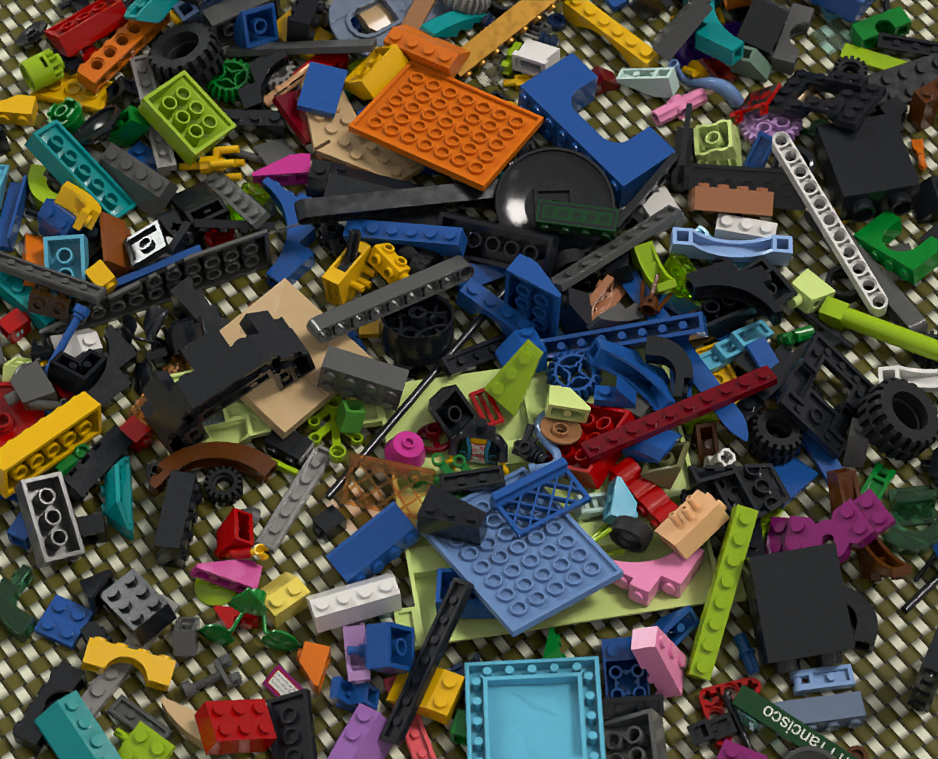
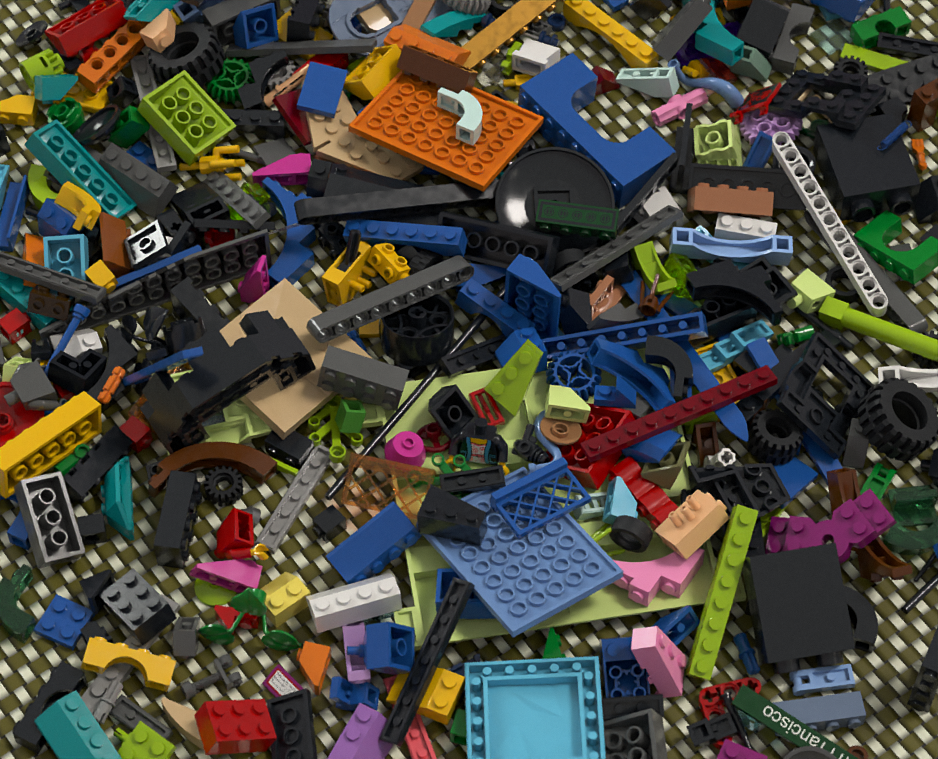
(53, 86): none -> teal slope
(107, 701): none -> light grey axle
(111, 385): none -> orange axle
(159, 32): none -> light nougat slope
(166, 364): none -> blue tile
(255, 281): none -> dark pink slope
(436, 69): none -> reddish brown brick
(468, 108): none -> light aqua arch
(894, 135): none -> blue piece

